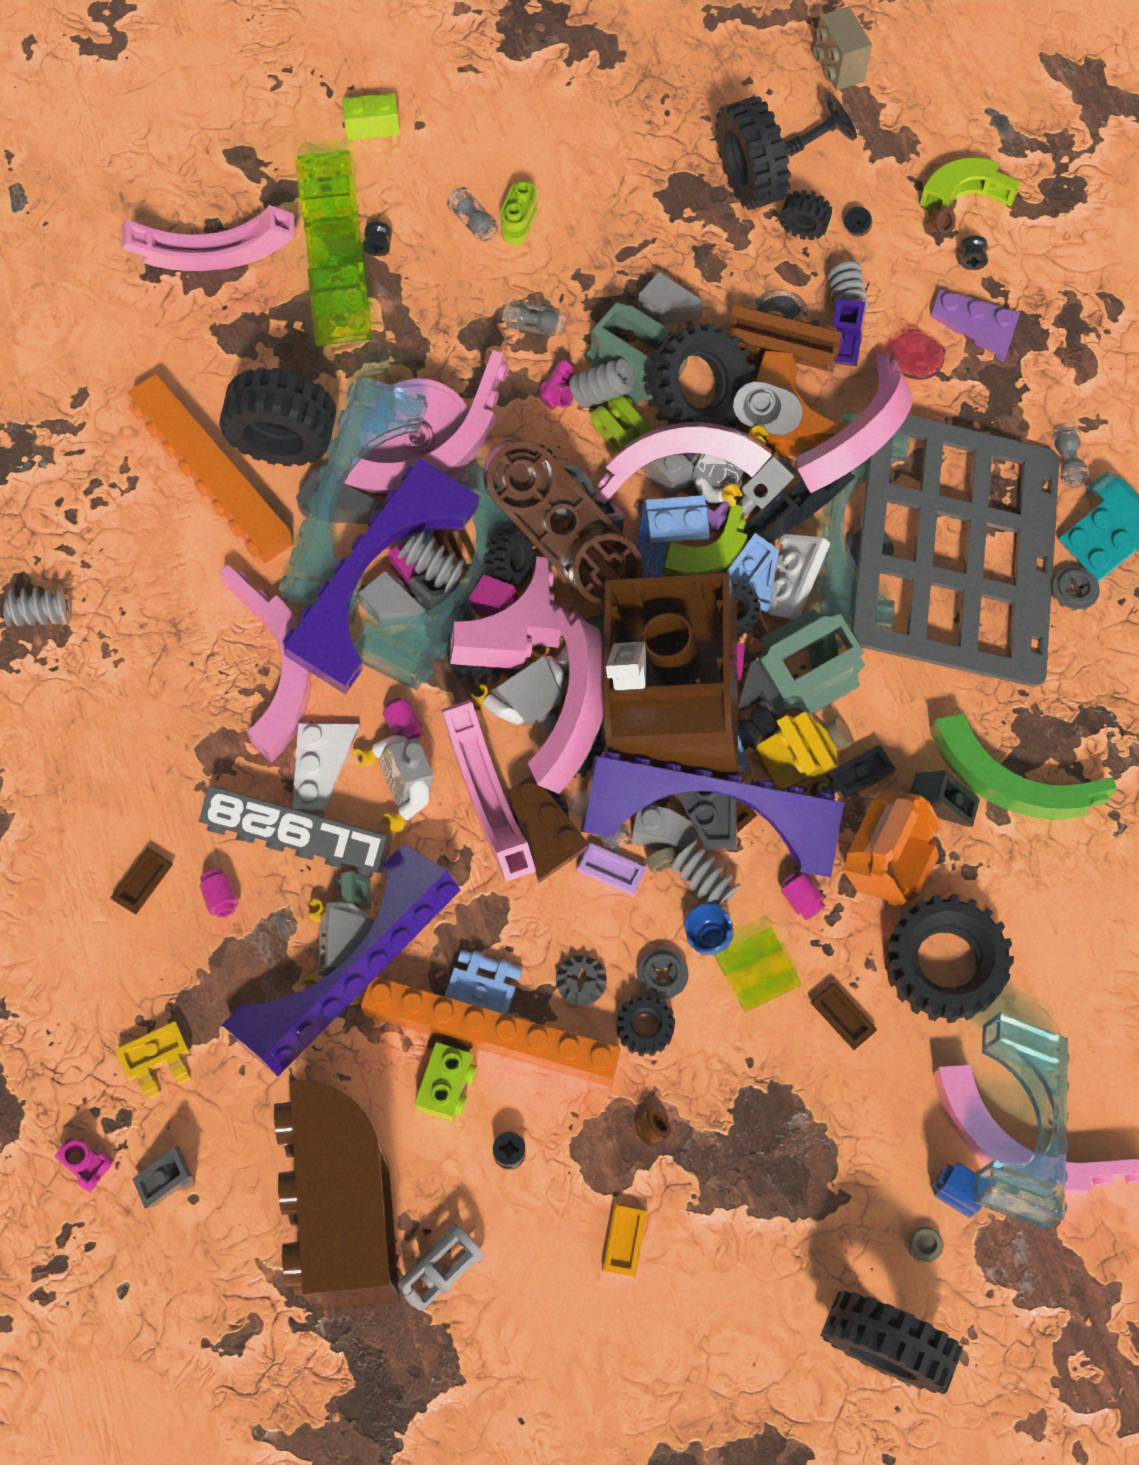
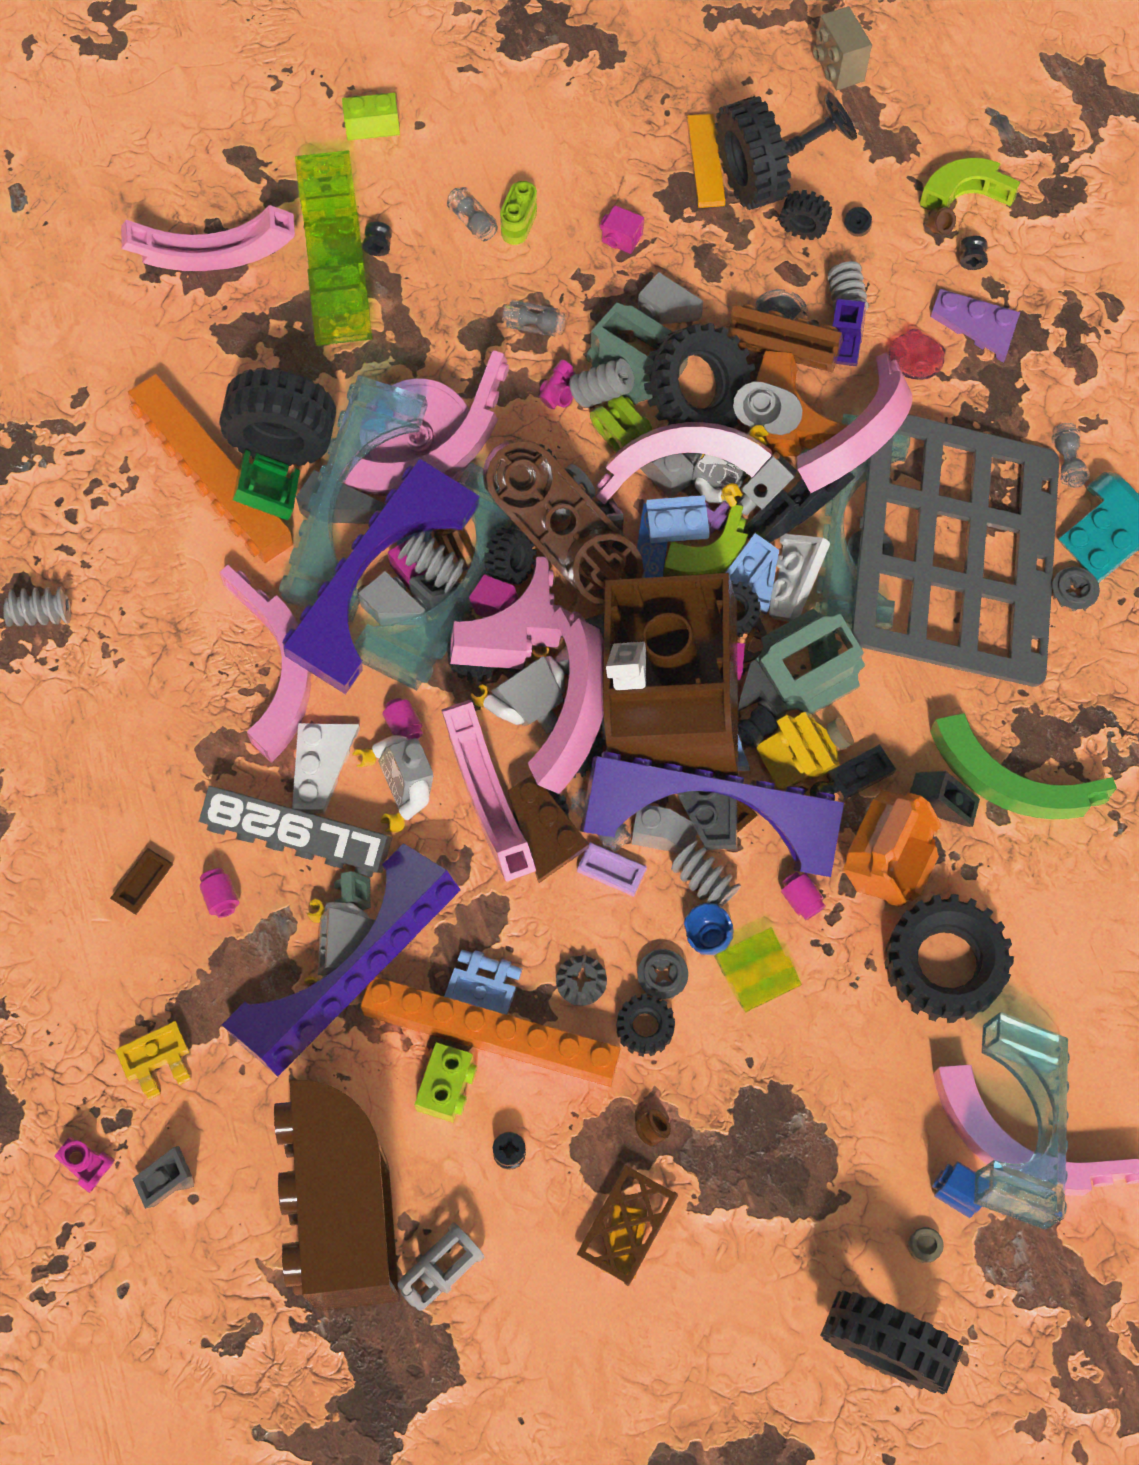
(265, 485): none -> green container
(598, 1227): none -> reddish brown window
(622, 229): none -> dark pink brick
(661, 860): dark tan tile -> none
(705, 161): none -> light orange tile
(843, 1016): reddish brown tile -> none

